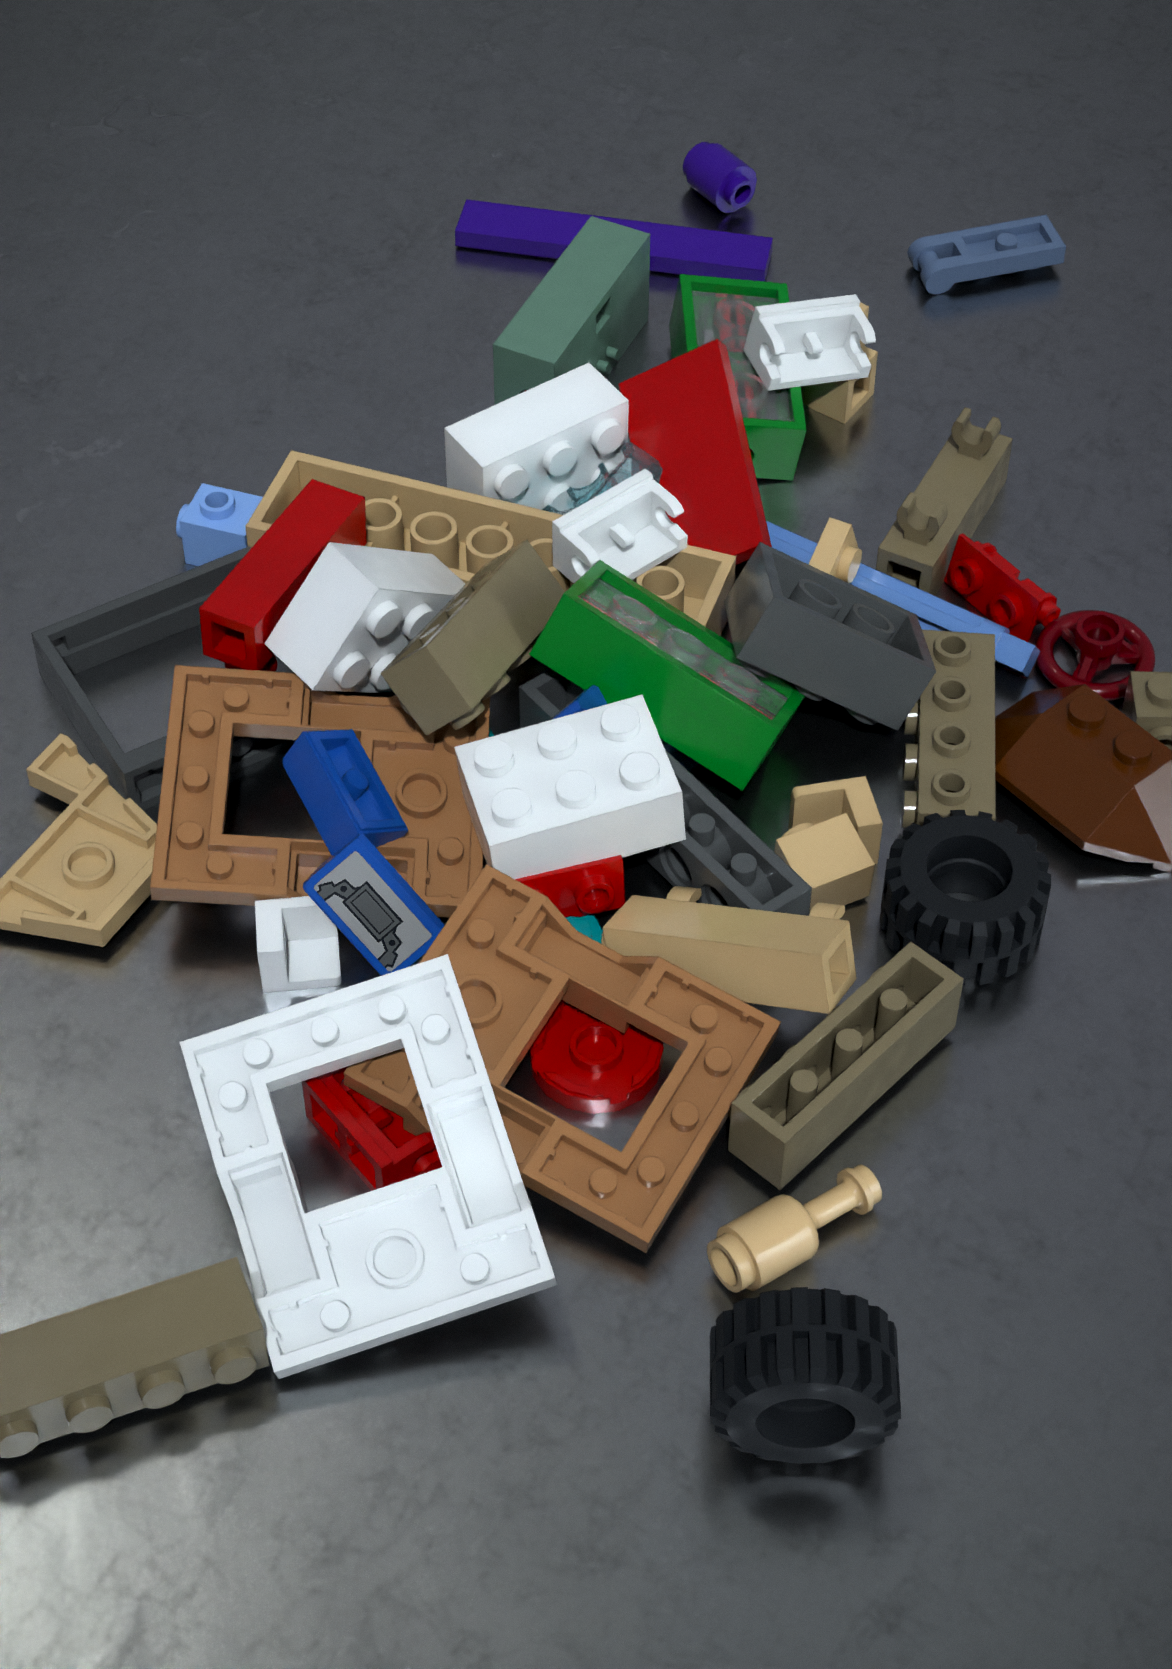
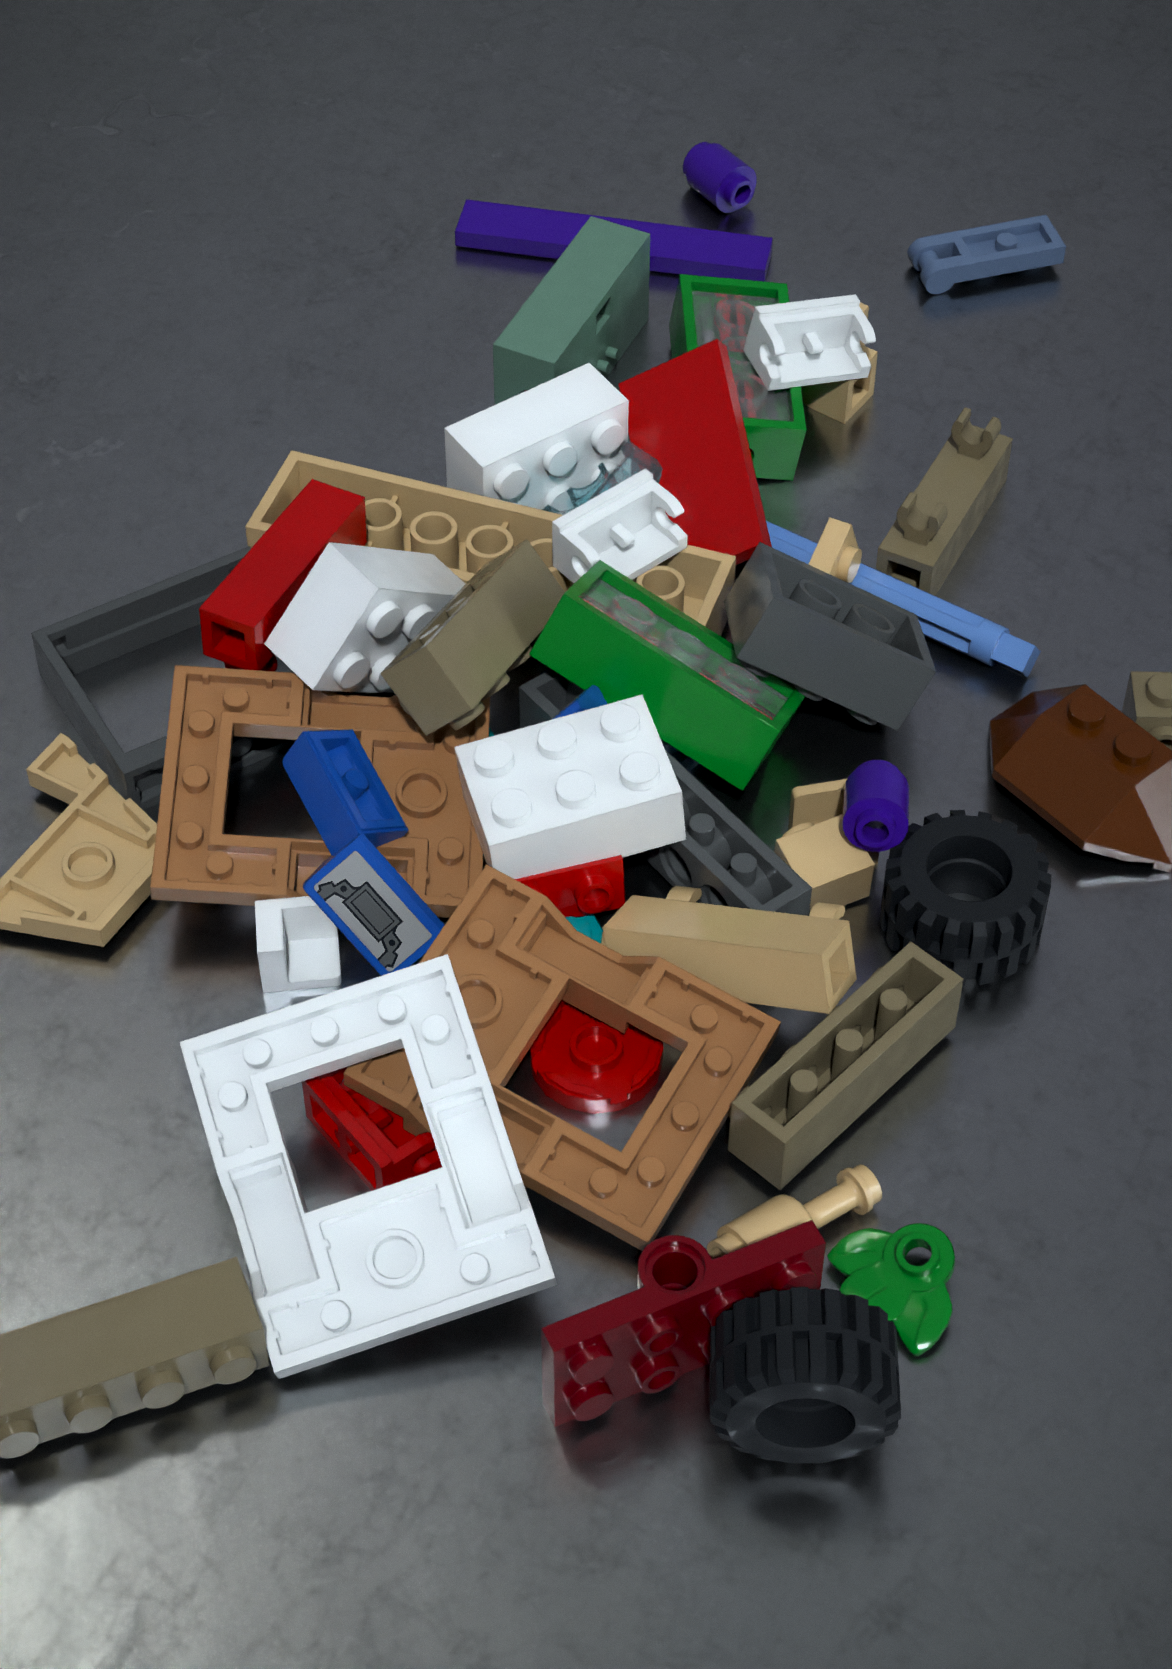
(214, 523): light blue brick -> none
(666, 1323): none -> dark red plate
(876, 806): none -> dark purple brick
(908, 1293): none -> green plate
(953, 731): dark tan brick -> none
(995, 590): red hinge -> none
(1098, 644): dark red piece -> none

